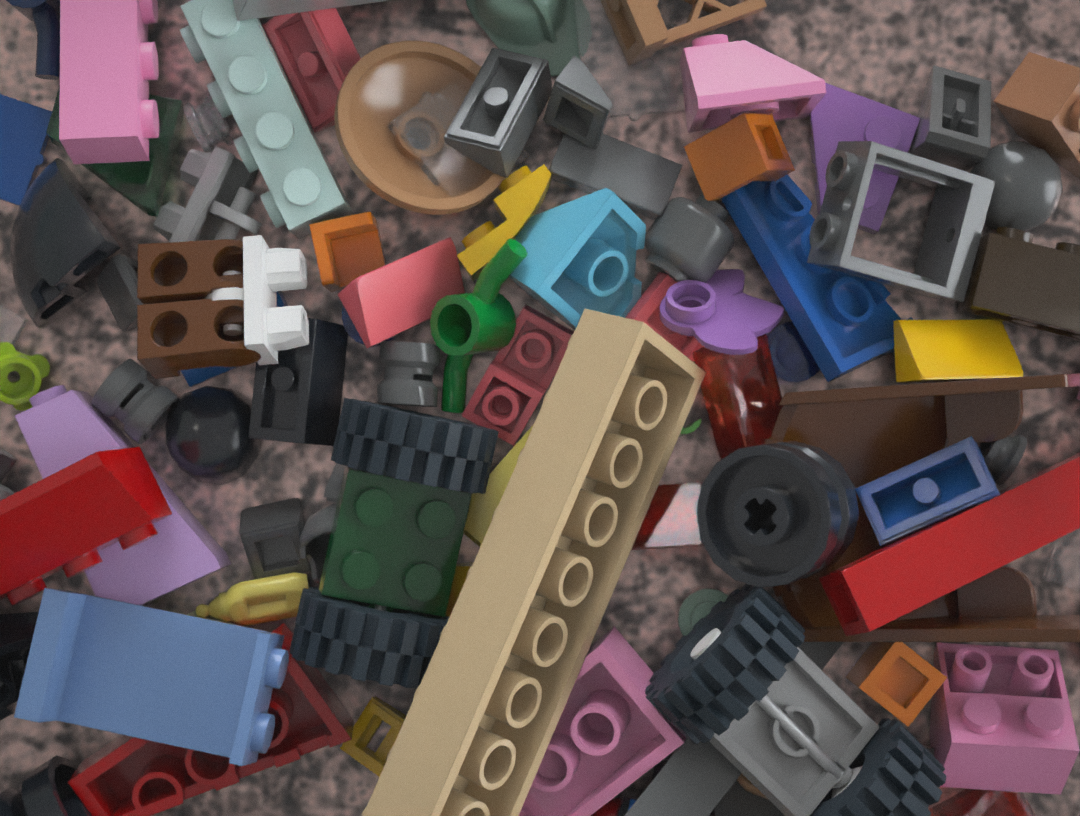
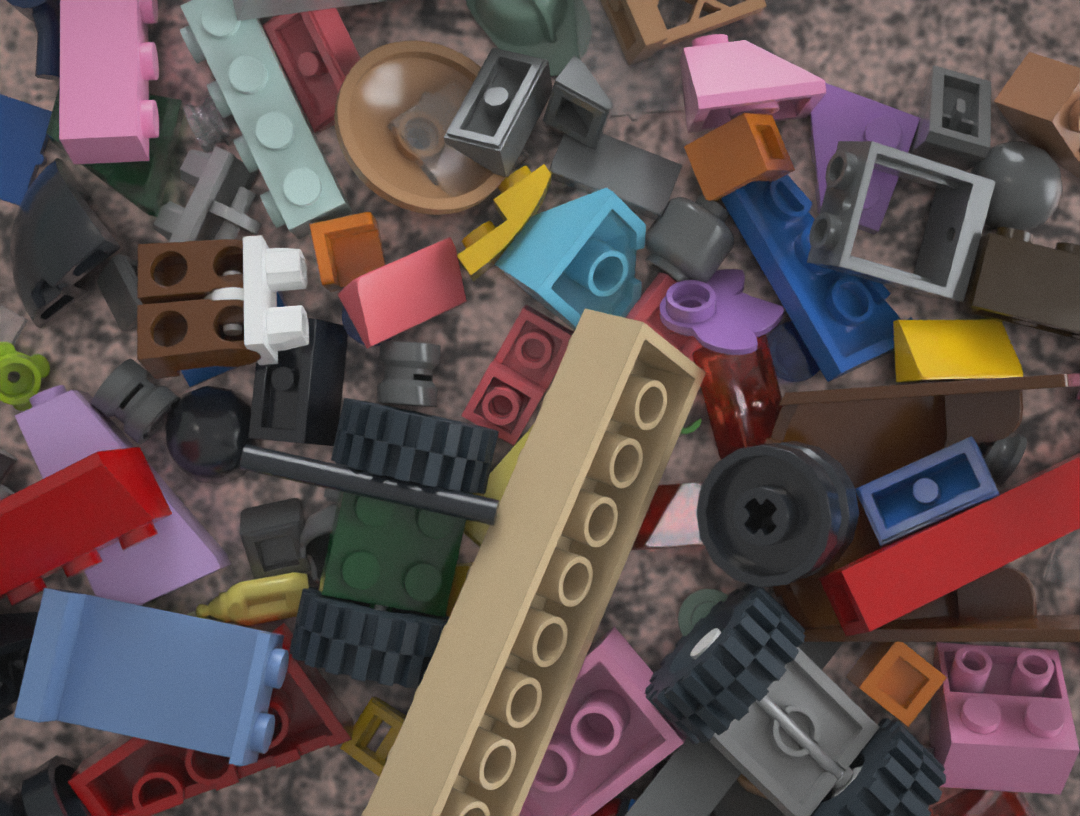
(369, 485): none -> black bar
(475, 323): green piece -> none

